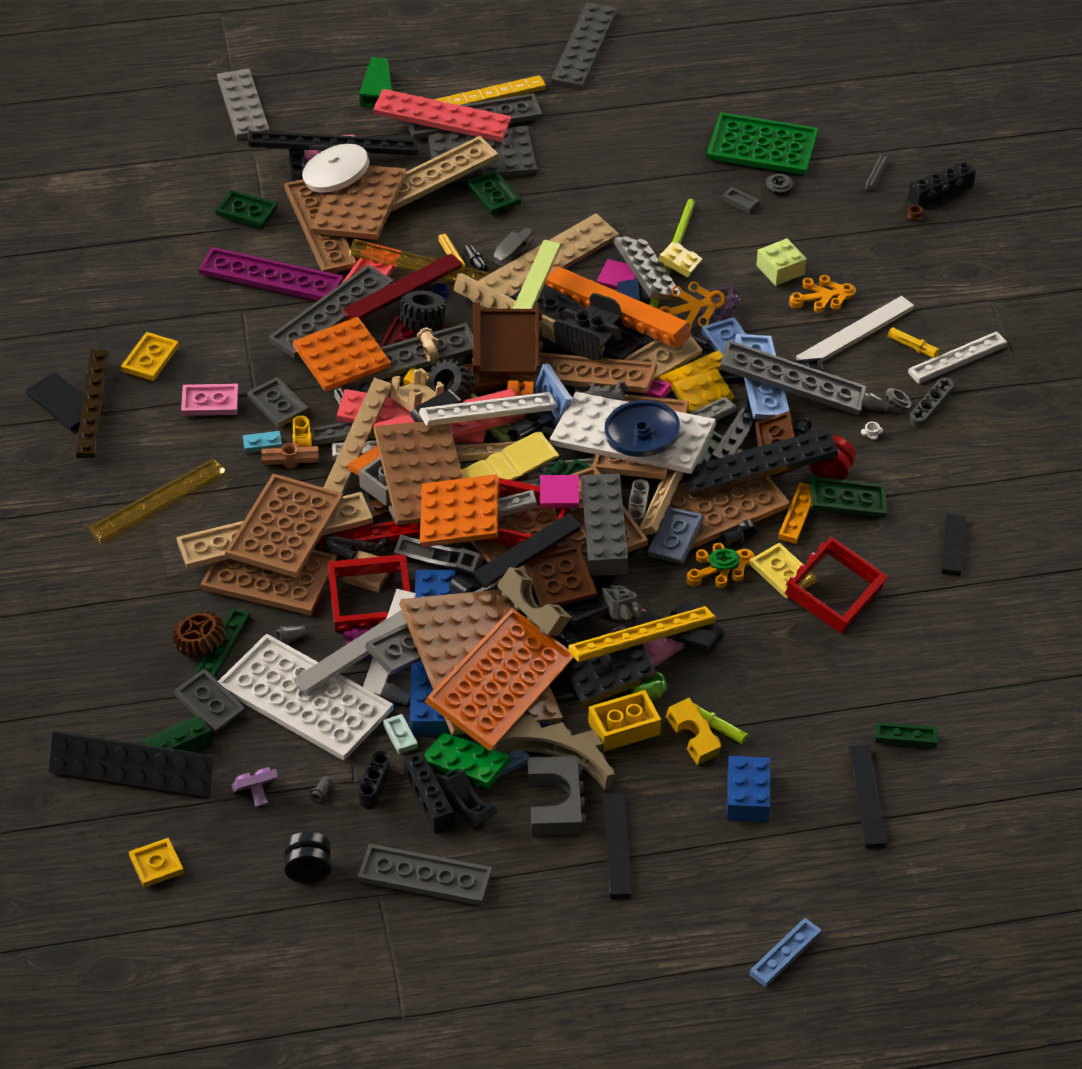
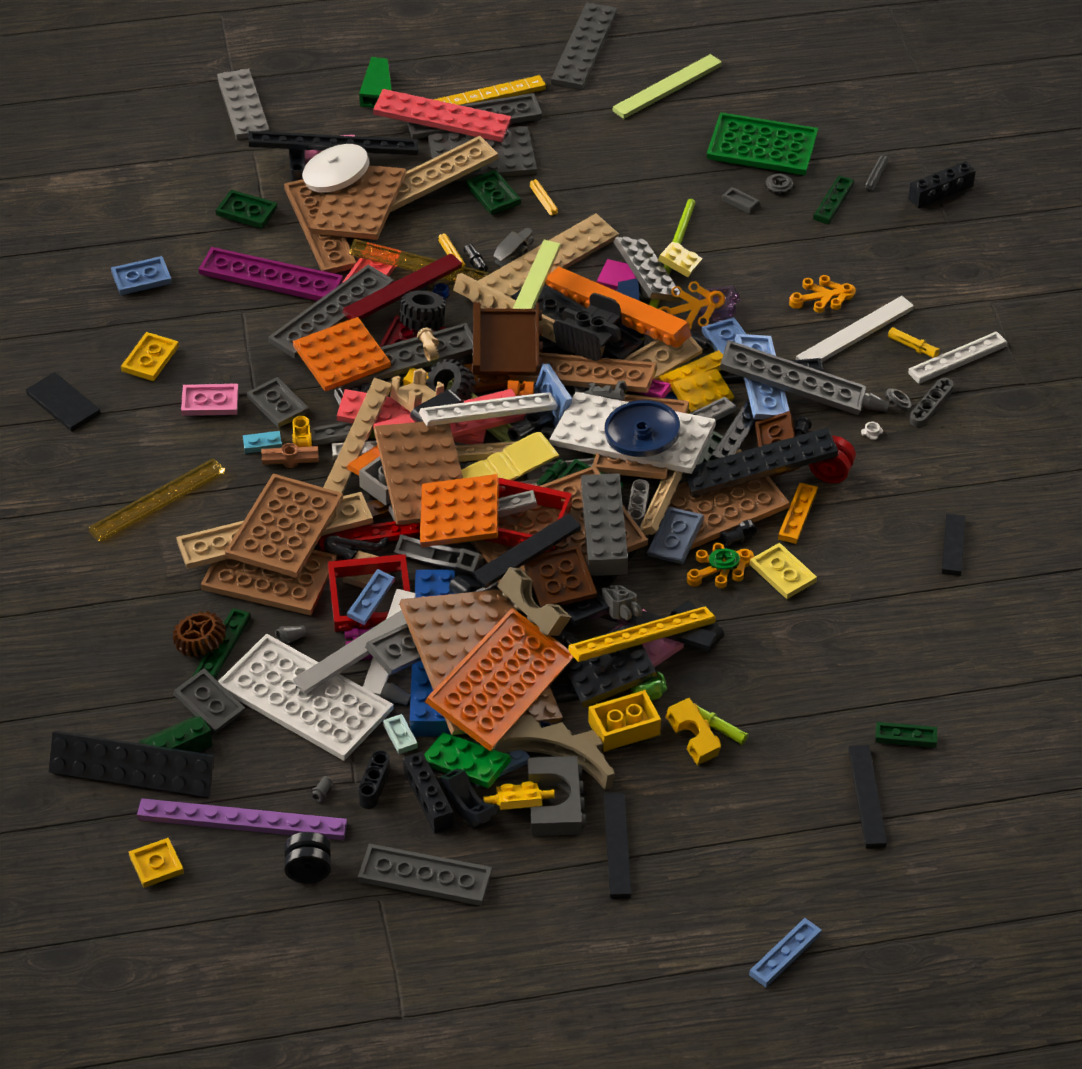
(92, 404): dark brown plate -> none
(141, 275): none -> medium blue plate
(240, 818): none -> medium lavender plate
(255, 783): lavender plate -> none
(370, 597): none -> medium blue plate
(519, 796): none -> yellow plate
(543, 197): none -> yellow axle
(559, 491): dark pink tile -> none
(667, 86): none -> yellowish green tile
(748, 788): blue brick -> none
(781, 262): yellowish green brick -> none
(833, 199): none -> dark green tile
(848, 497): dark green plate -> none
(851, 561): red window -> none
(915, 213): reddish brown plate -> none

